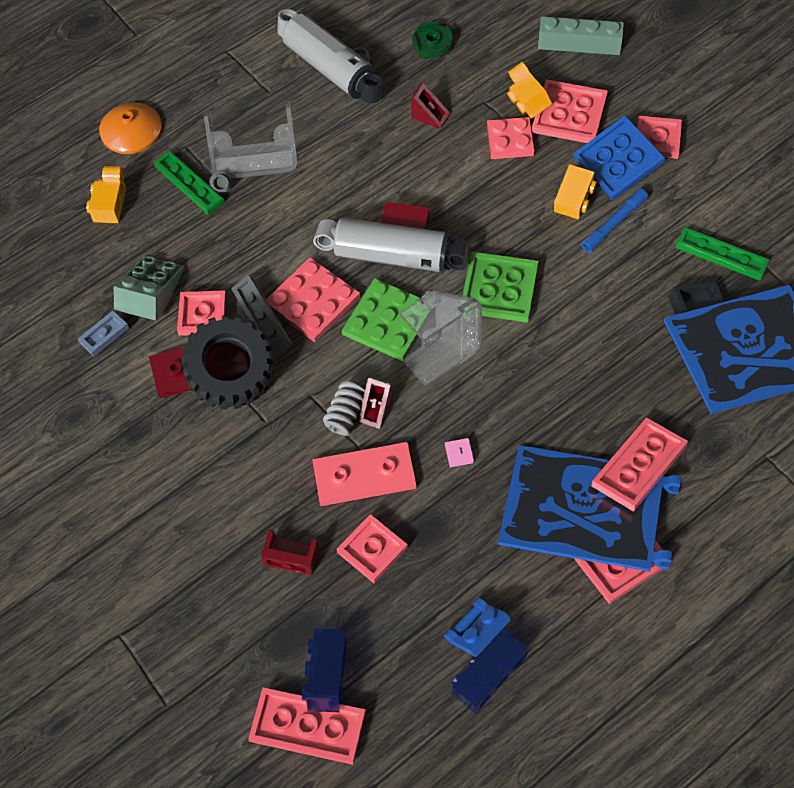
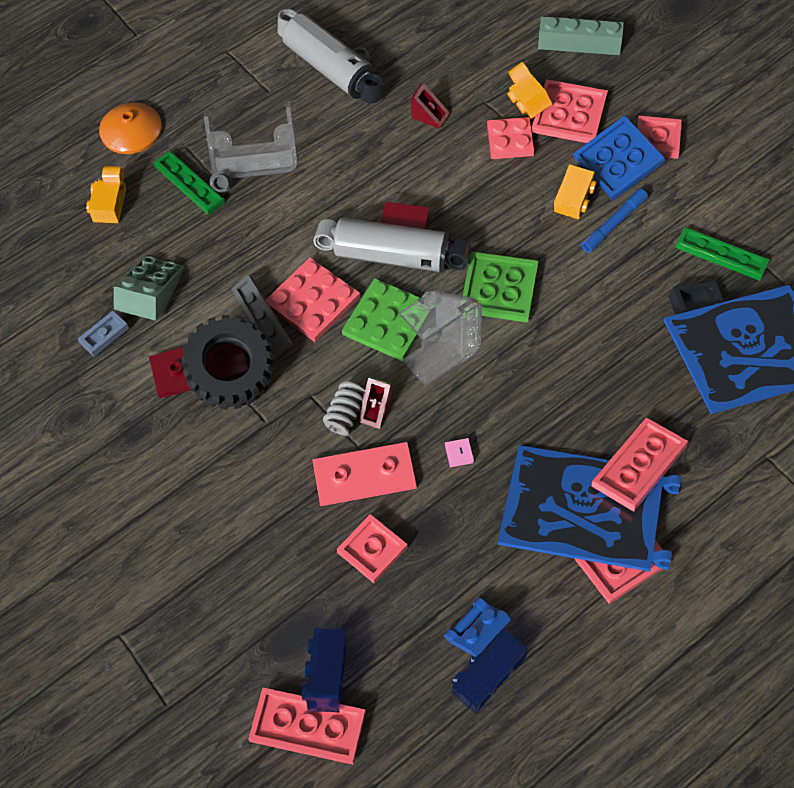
(198, 308): coral plate -> none
(289, 554): dark red panel -> none
(432, 49): dark green plate -> none

